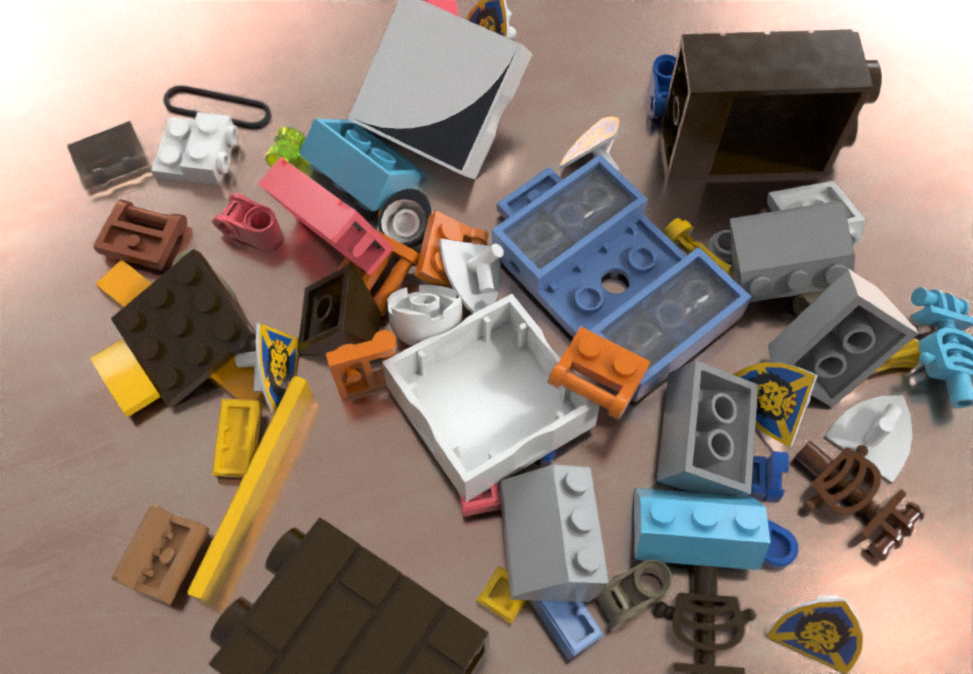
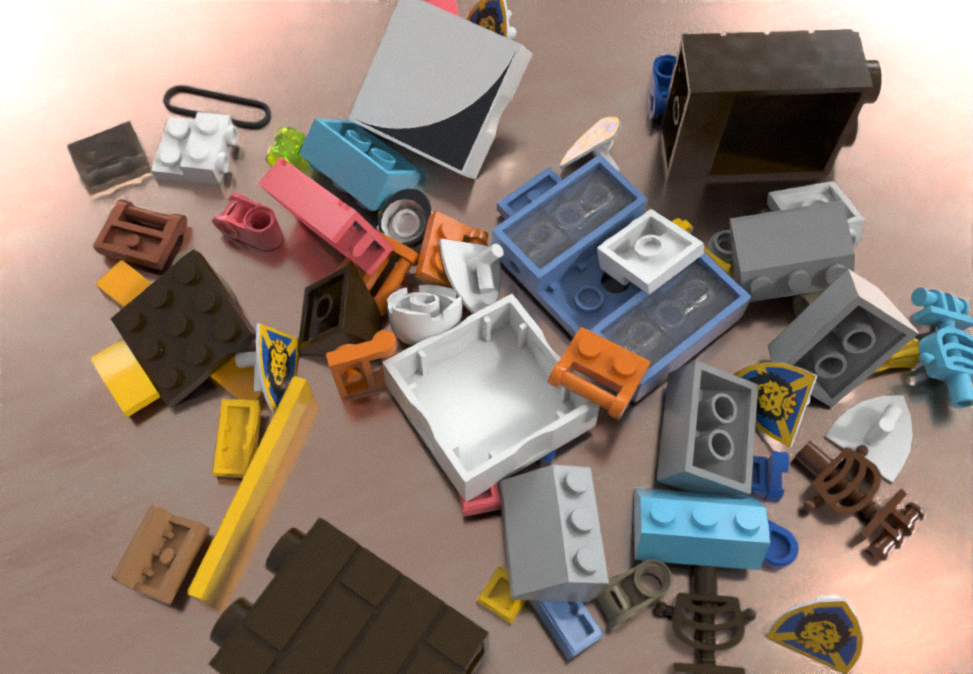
(648, 252): none -> white plate

